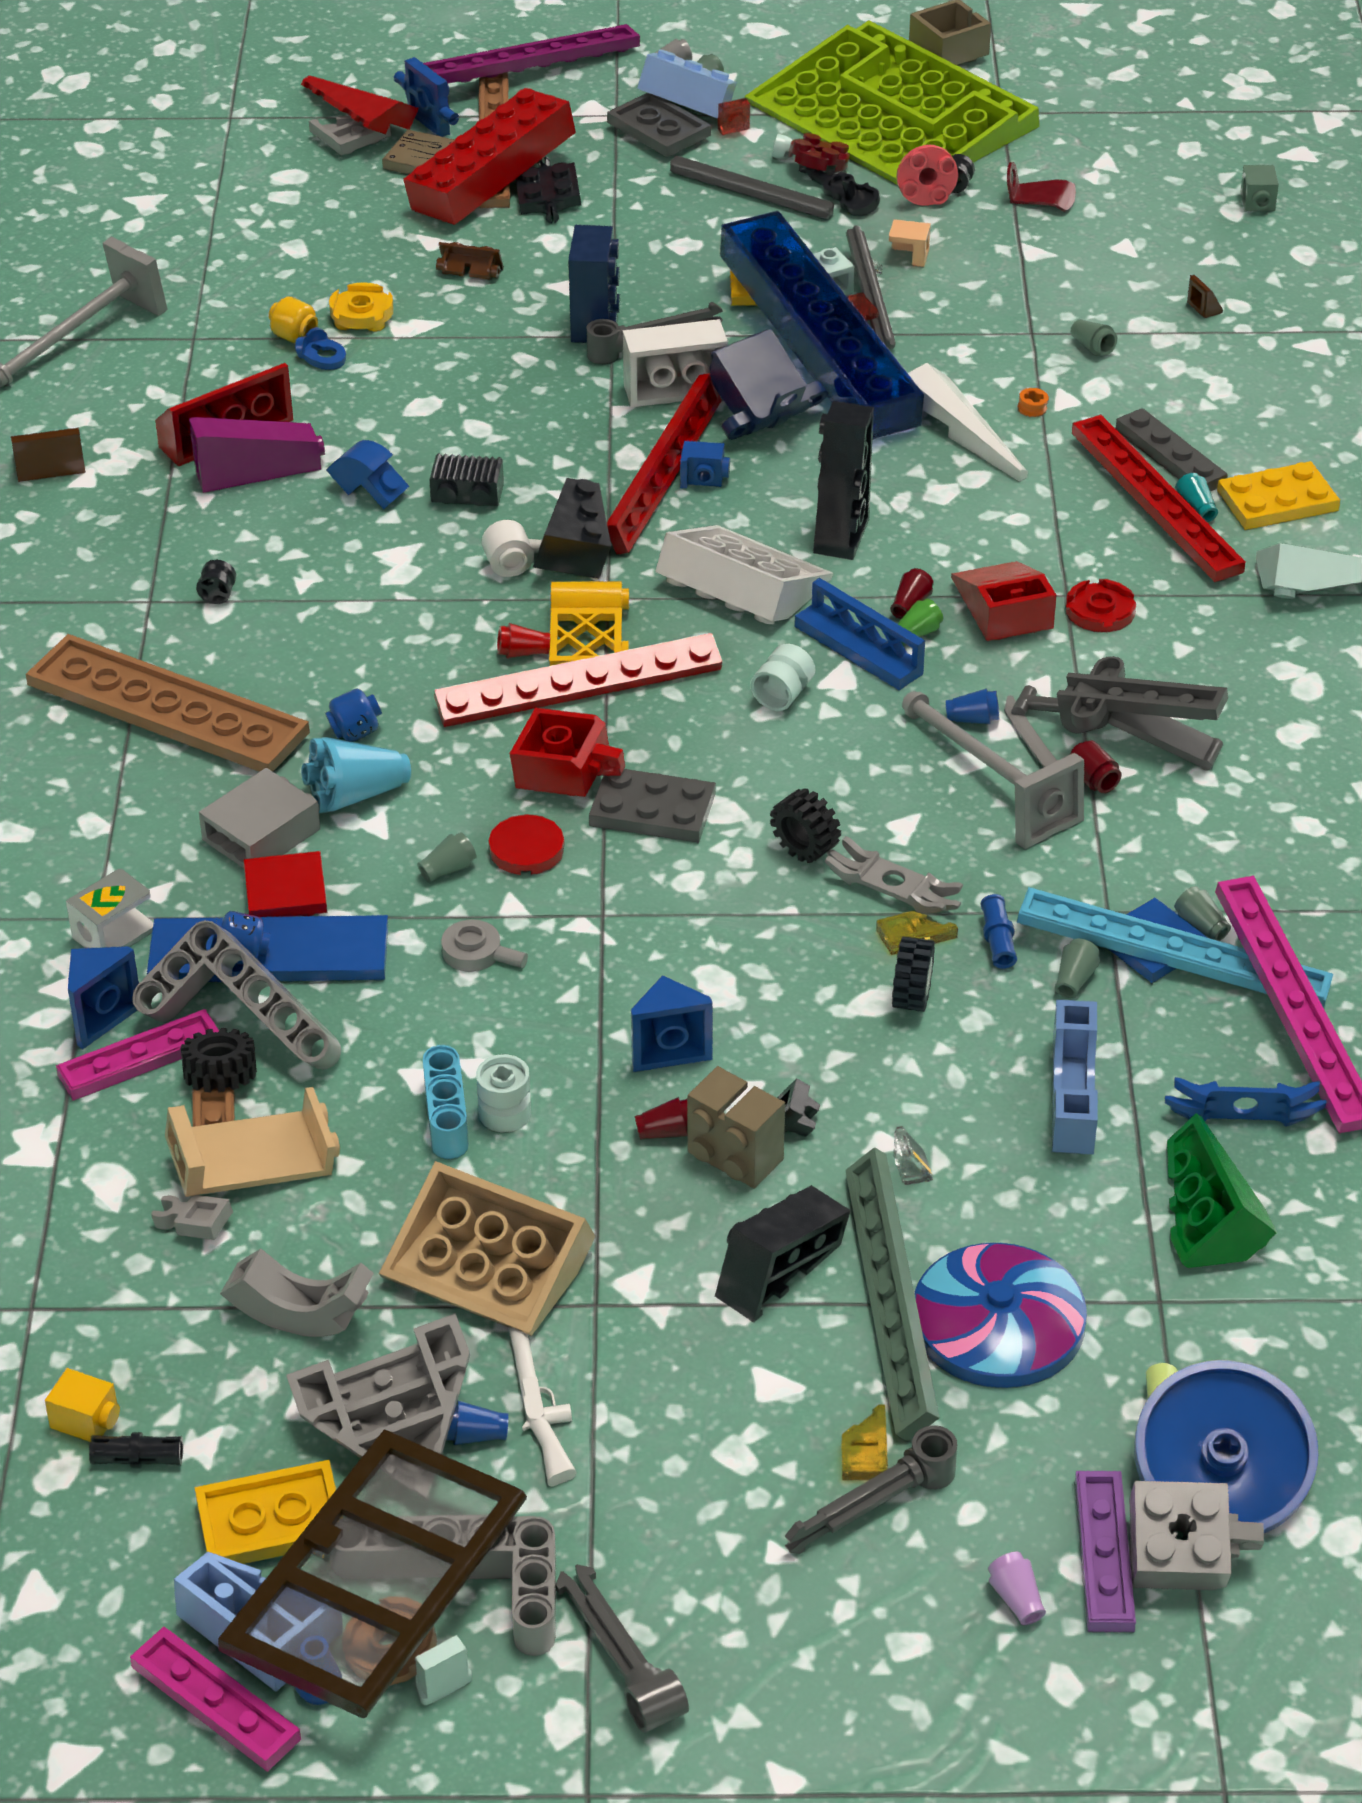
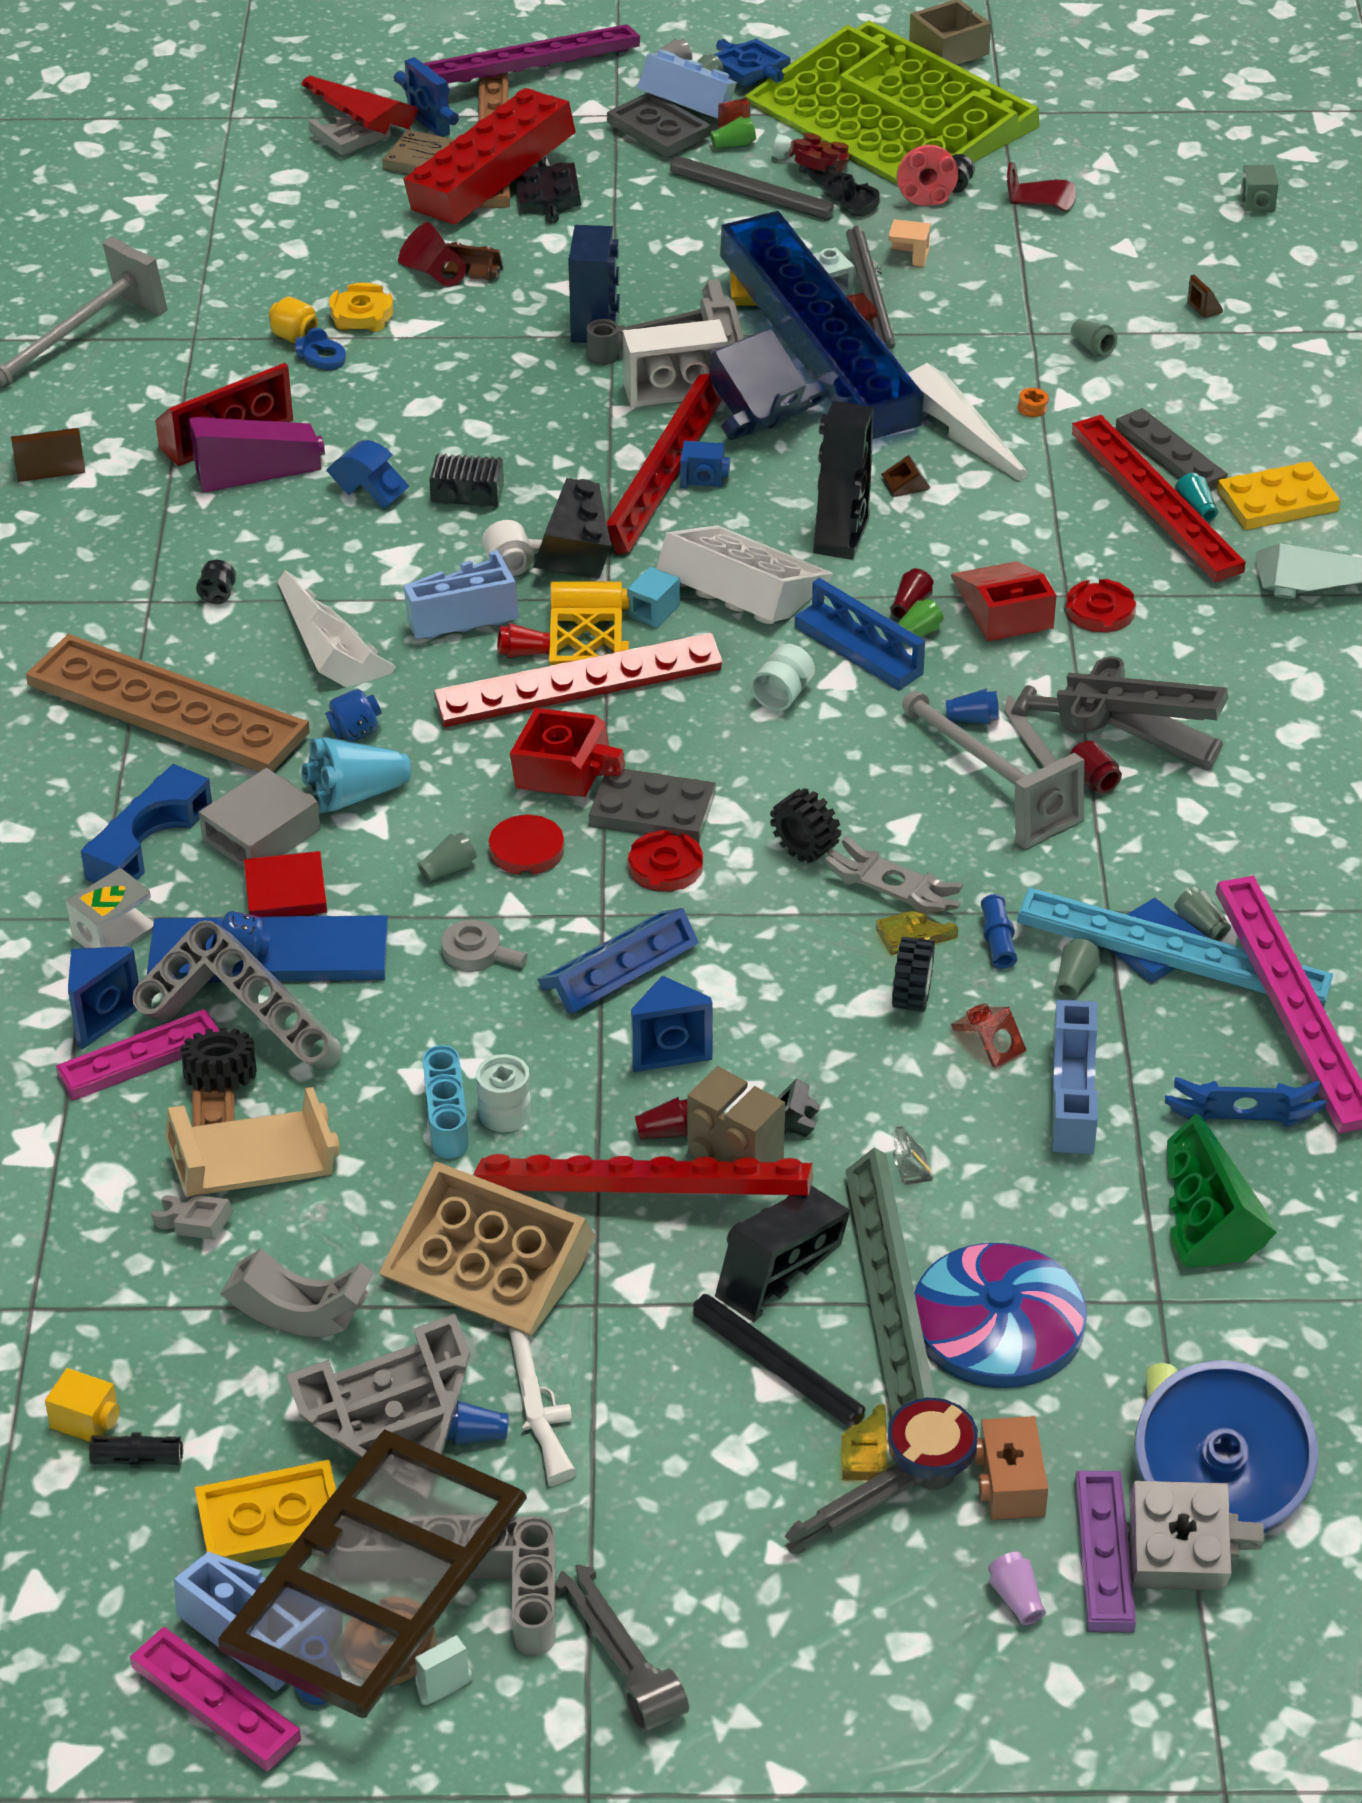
(167, 803): none -> blue arch
(330, 639): none -> white wedge
(427, 252): none -> dark red piece
(462, 600): none -> light blue wedge
(621, 959): none -> blue fence
(653, 597): none -> medium azure brick
(657, 1175): none -> red plate
(665, 861): none -> red tile
(716, 306): none -> light grey hinge
(734, 134): none -> bright green cone
(751, 61): none -> blue plate
(779, 1360): none -> black axle
(905, 478): none -> reddish brown slope
(932, 1438): none -> tile
(987, 1022): none -> clear red bracket
(1012, 1468): none -> nougat brick

